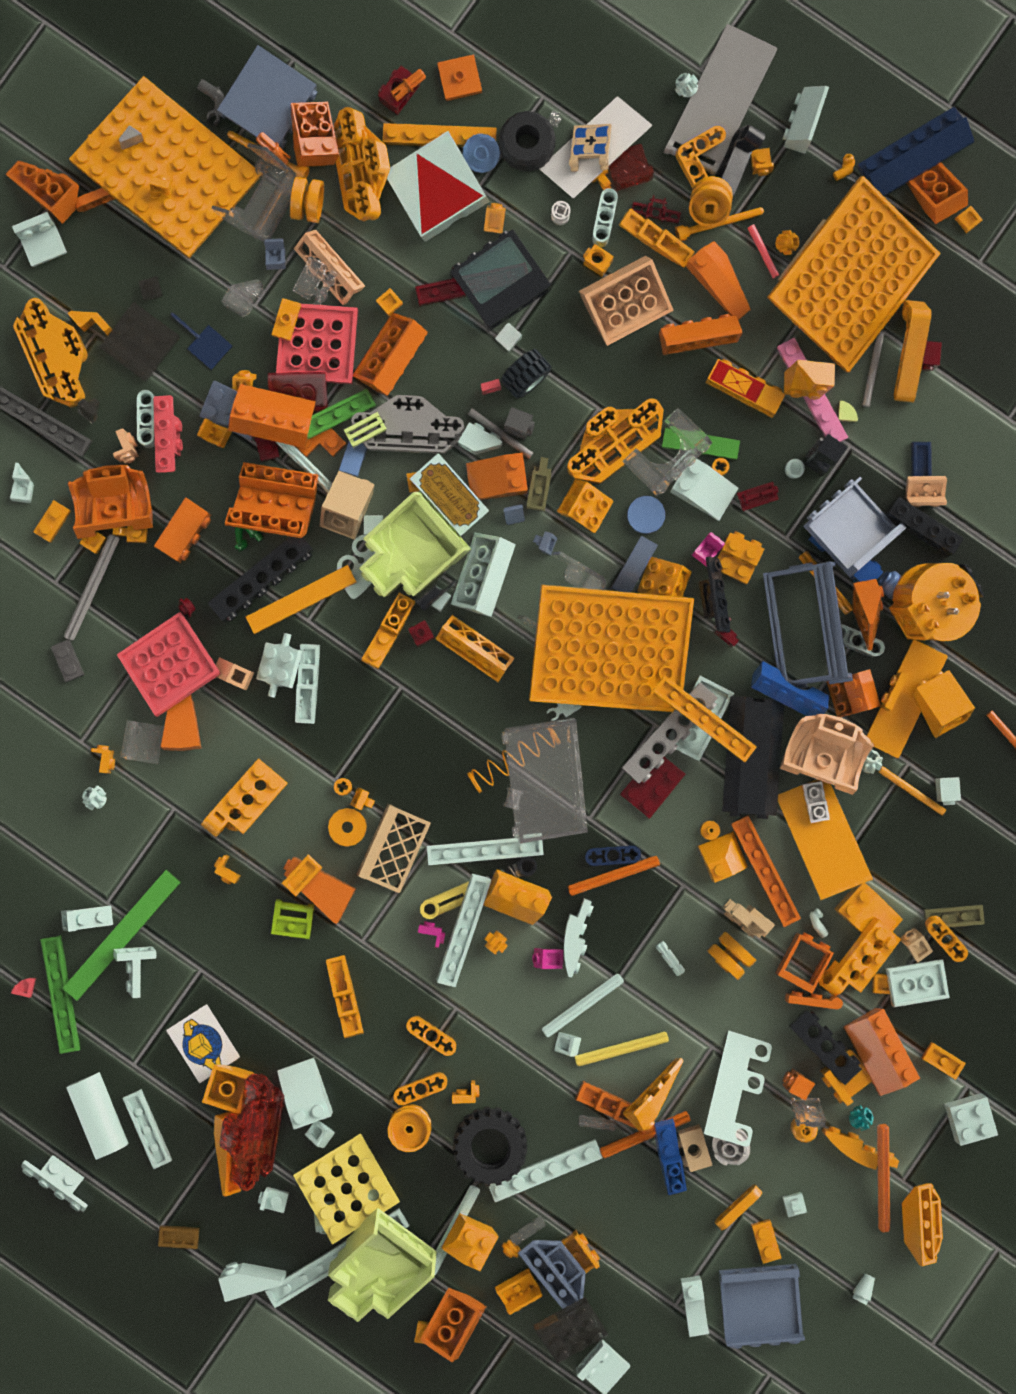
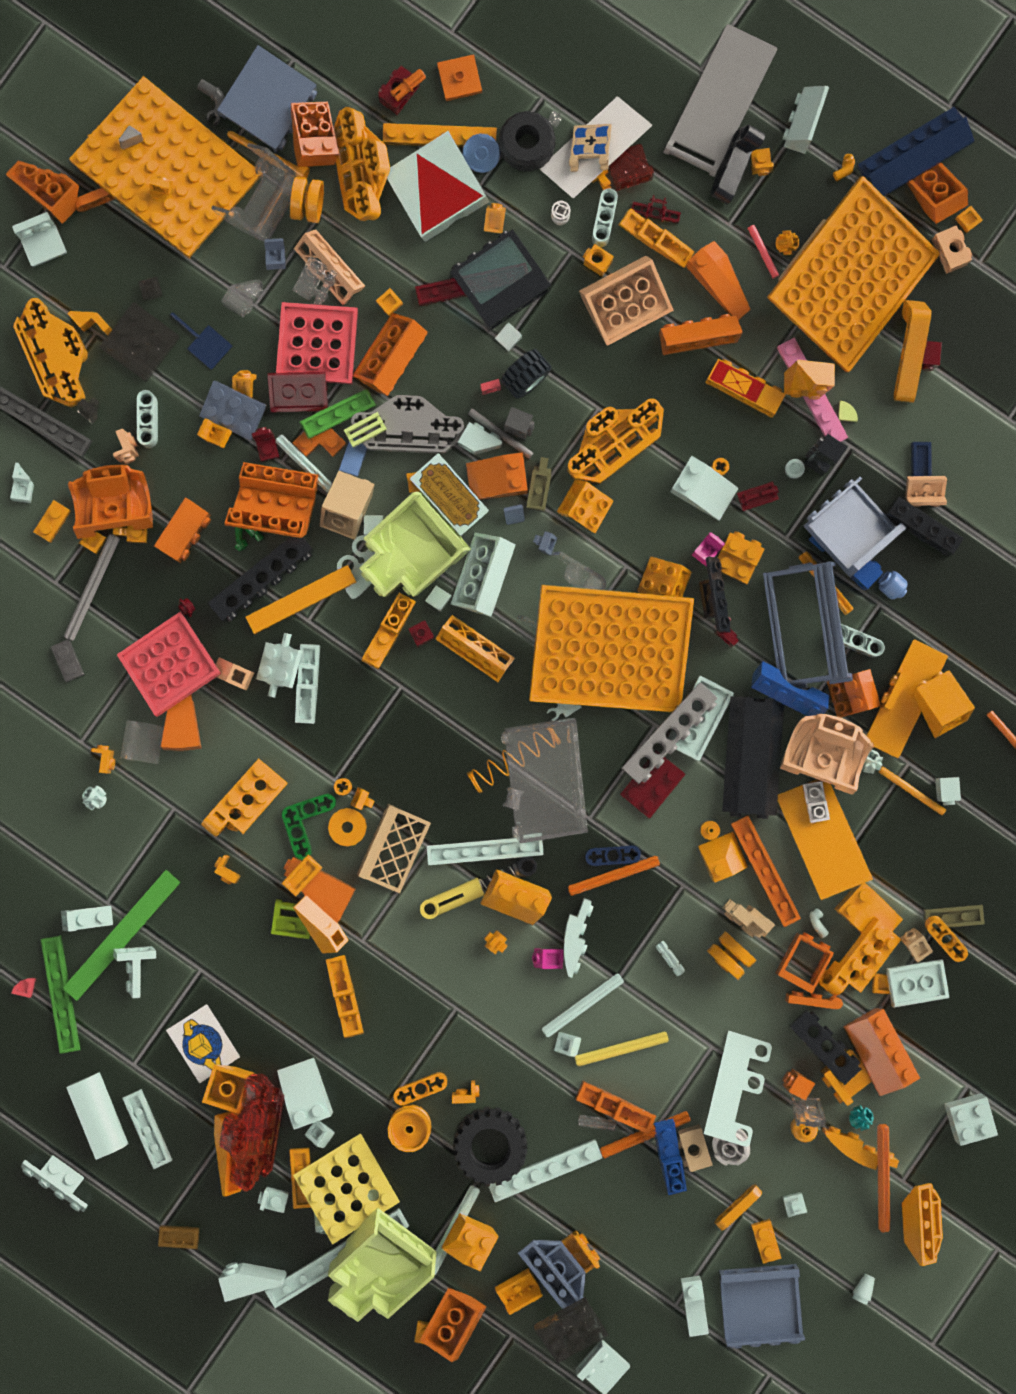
(167, 434): coral bracket -> none
(271, 415): orange slope -> none
(273, 146): orange axle -> none
(286, 319): light orange plate -> none
(298, 1160): none -> light orange tile
(300, 815): none -> green beam
(320, 926): none -> light orange slope
(430, 929): dark pink bracket -> none
(431, 593): black piece -> none
(446, 1039): light orange beam -> none
(463, 930): light aqua plate -> none
(510, 1249): light orange plate -> none
(527, 1231): clear axle -> none
(635, 565): sand blue slope -> none
(646, 514): medium blue tile -> none
(650, 1101): light orange wedge -> none
(659, 476): clear arch -> none
(683, 232): light orange piece -> none
(686, 85): light aqua gear -> none
(692, 158): light orange beam -> none
(704, 718): light orange plate -> none
(710, 201): light orange wheel -> none
(720, 446): bright green tile -> none
(867, 608): orange slope -> none
(873, 370): light grey bar -> none
(936, 601): light orange piece -> none
(943, 1060): light orange plate -> none
(952, 260): none -> light nougat brick

